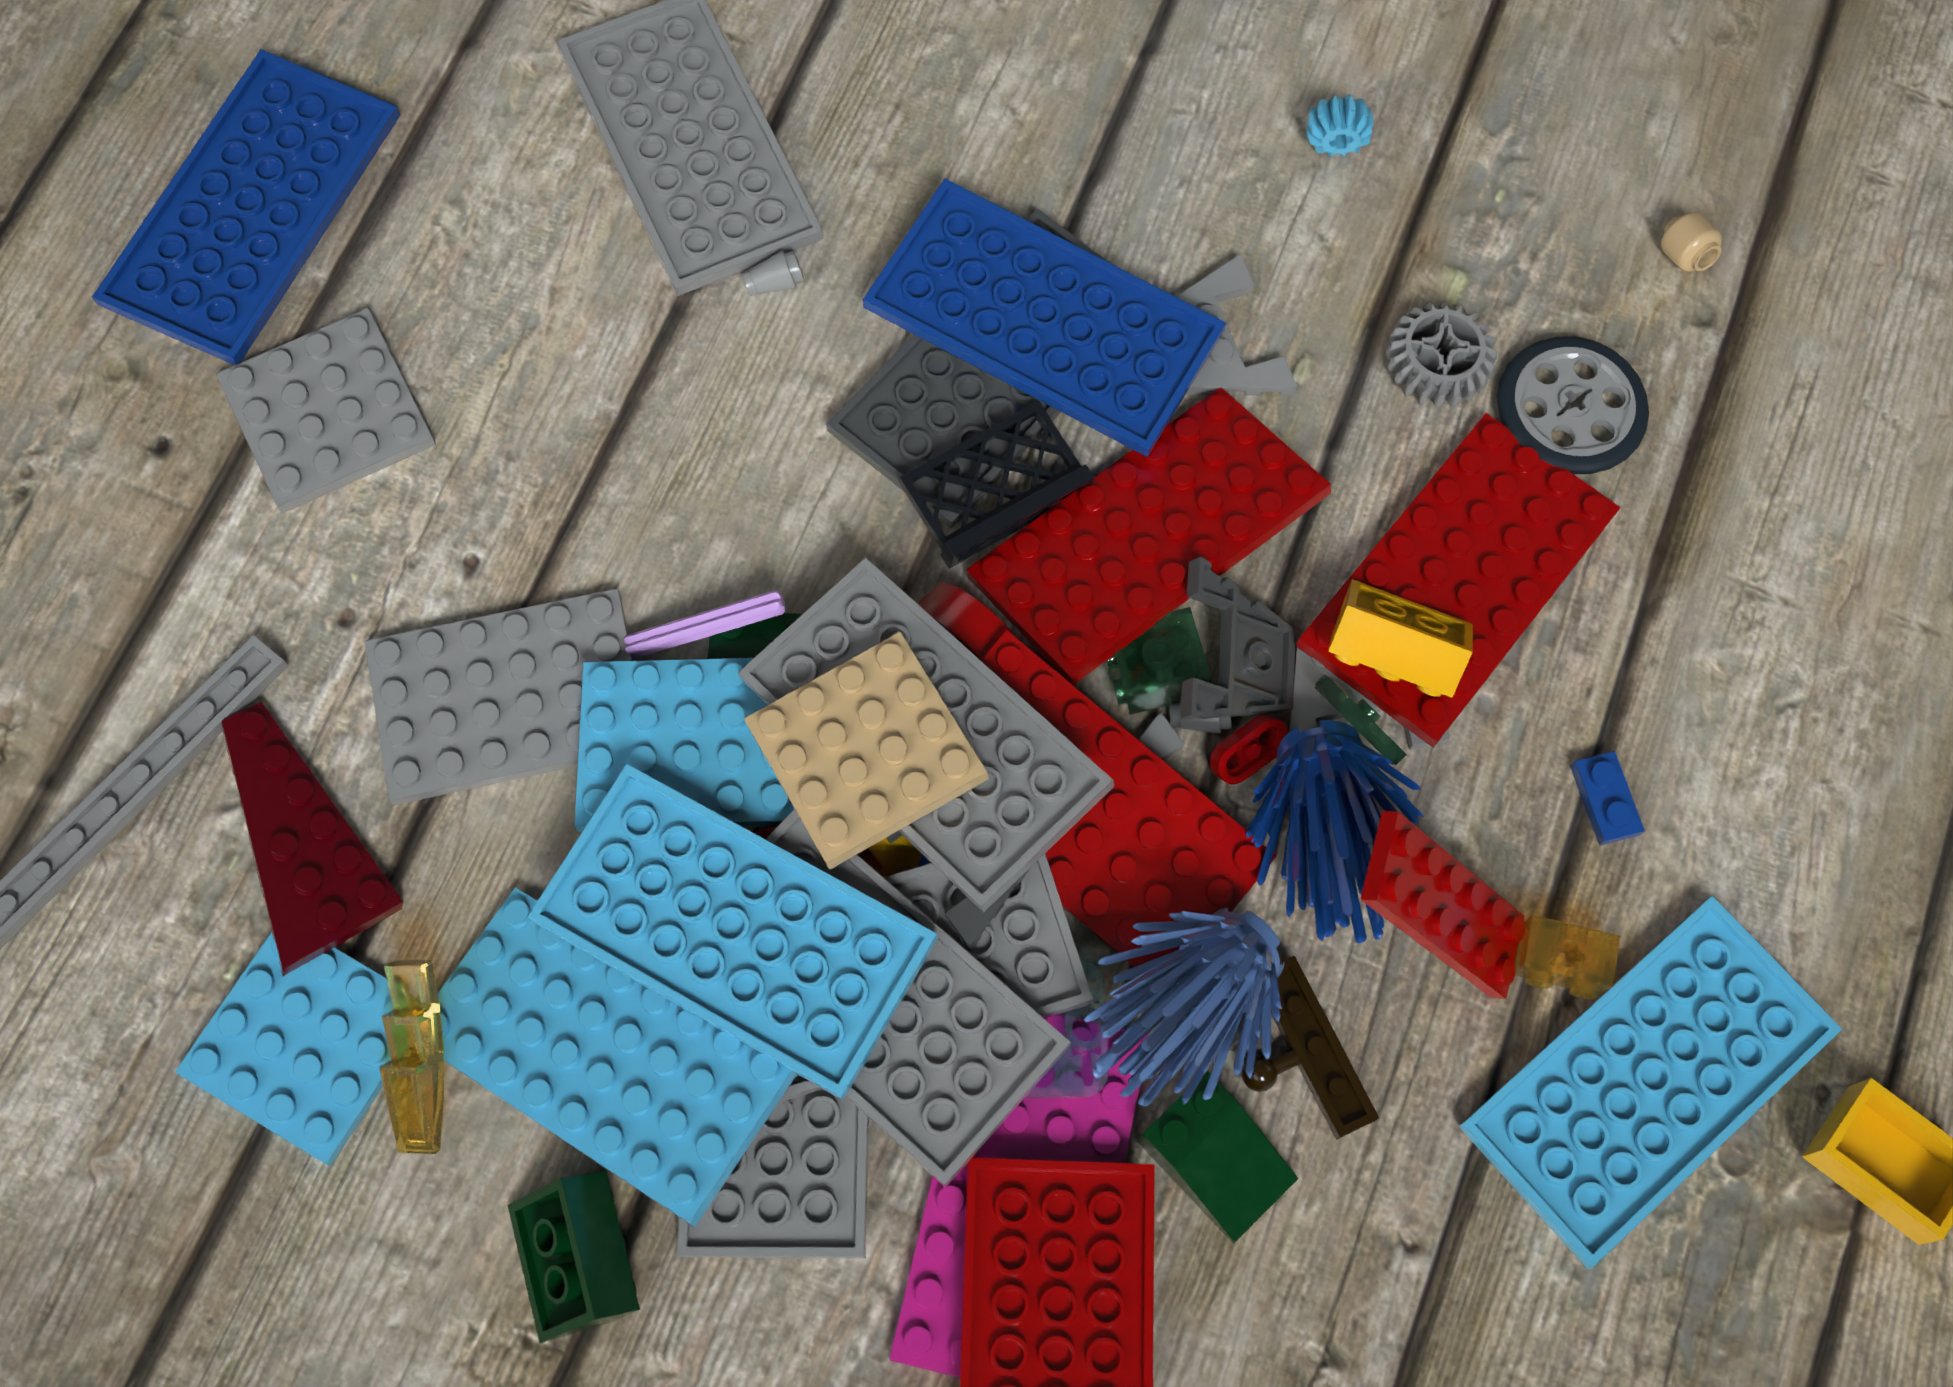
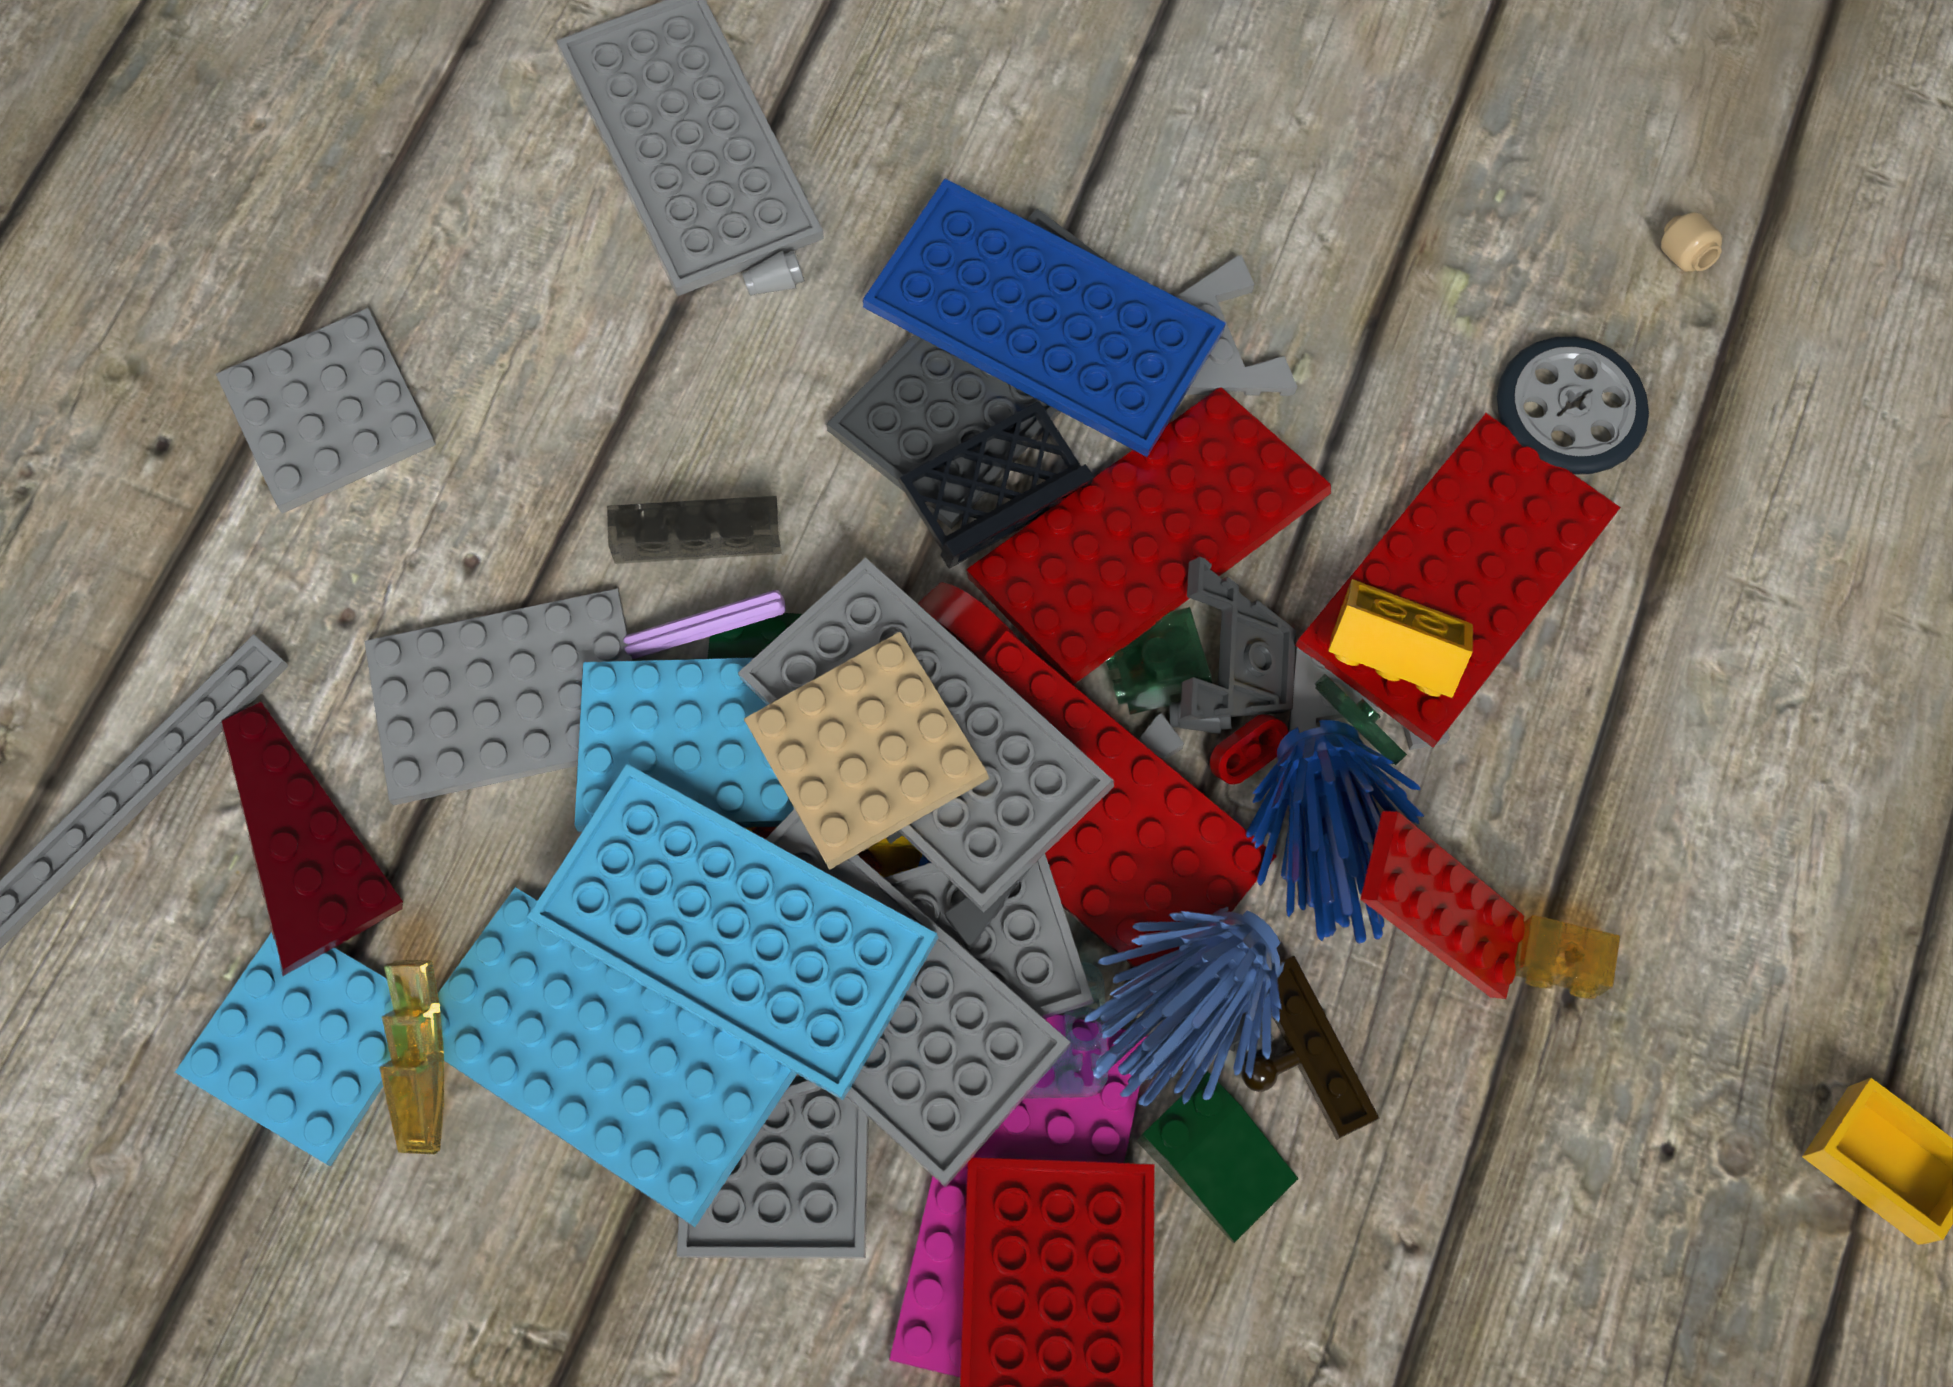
(247, 207): blue plate -> none
(573, 1256): dark green slope -> none
(694, 529): none -> clear smoke brick
(1339, 125): medium azure gear -> none
(1422, 365): light grey gear -> none
(1607, 798): blue plate -> none
(1649, 1081): medium azure plate -> none

